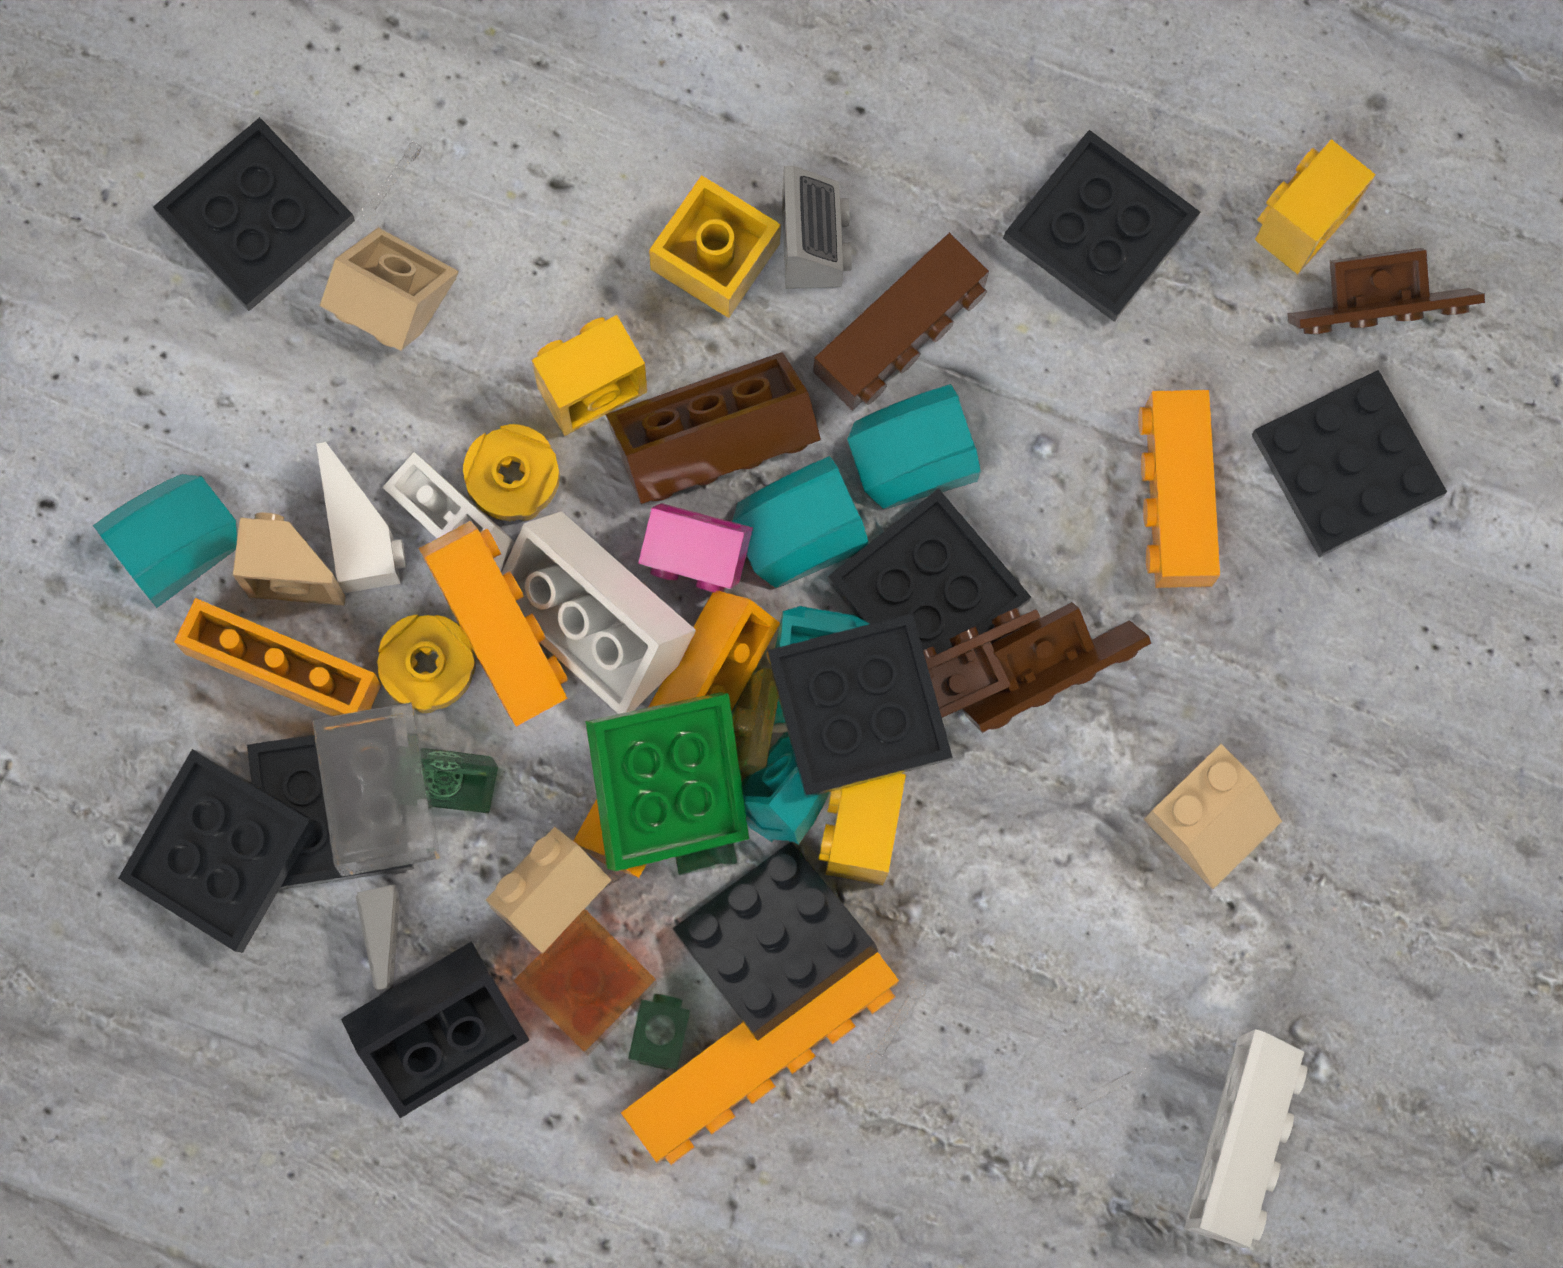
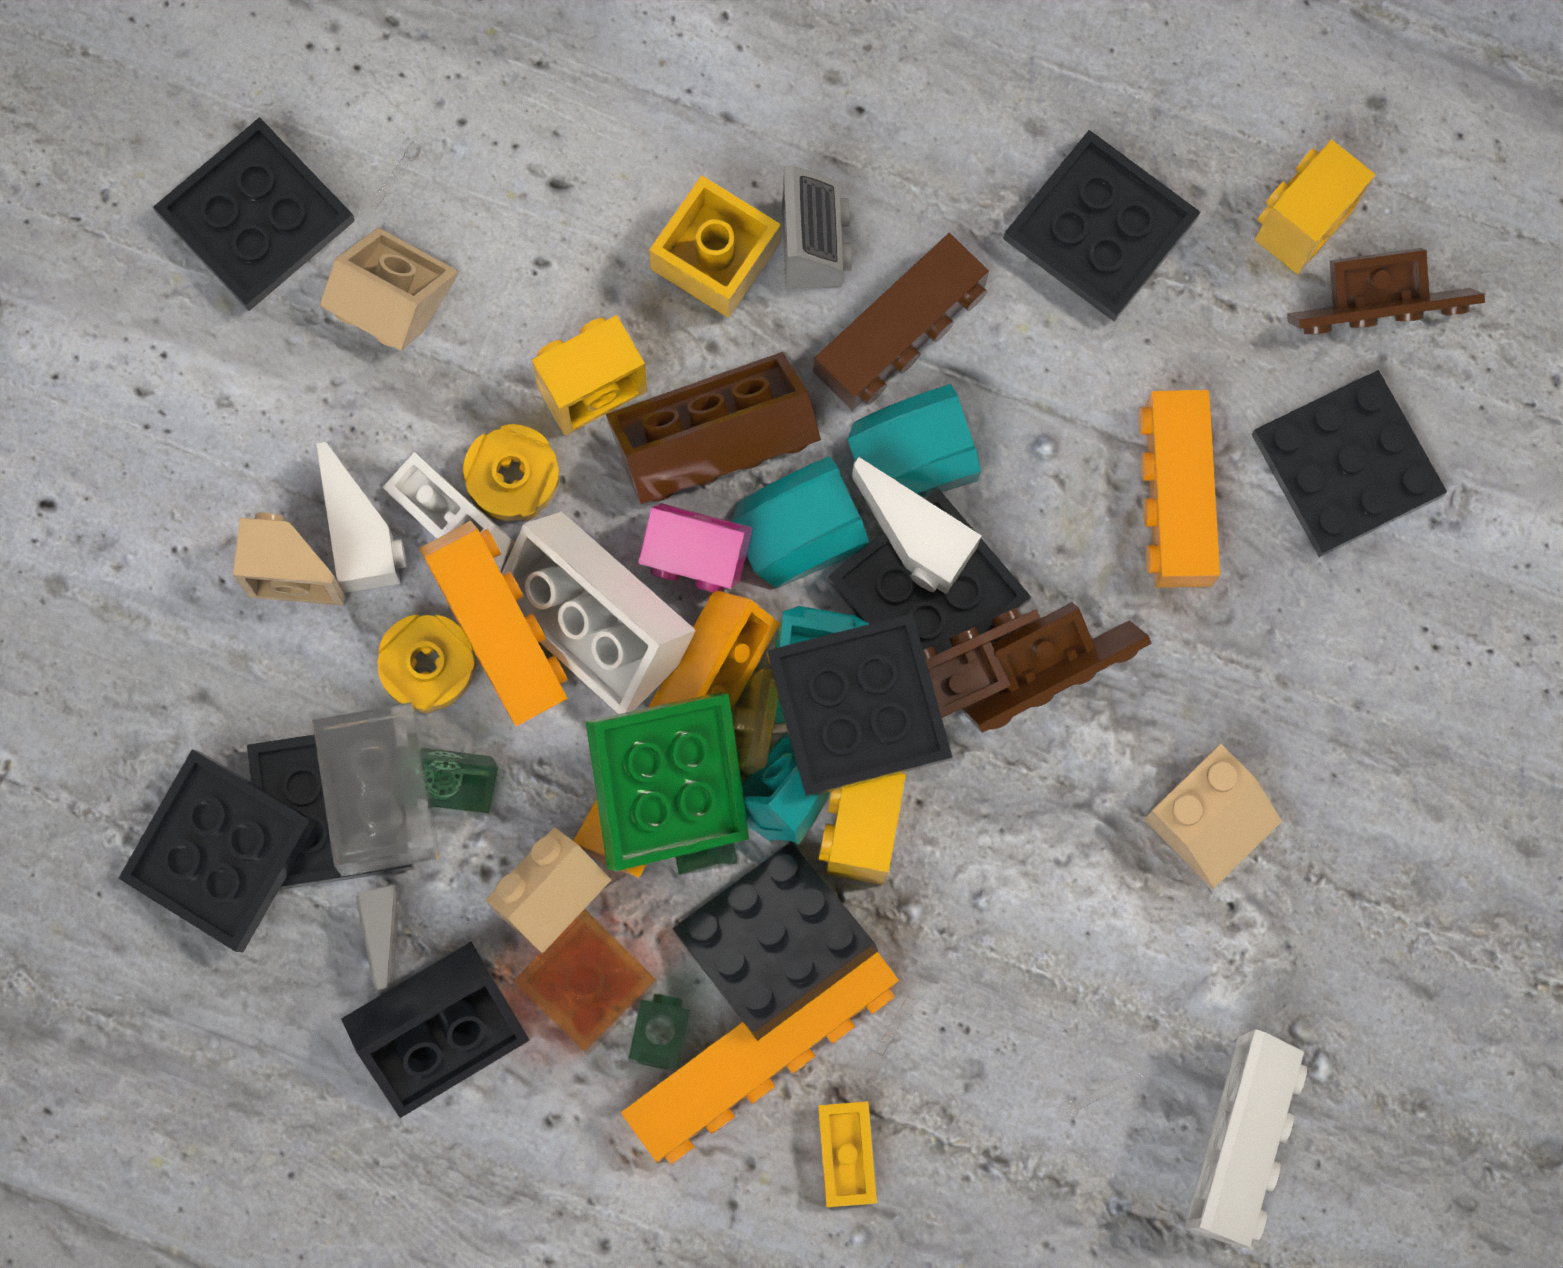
(170, 535): teal slope -> none
(275, 661): light orange brick -> none
(847, 1154): none -> yellow plate
(923, 535): none -> white slope

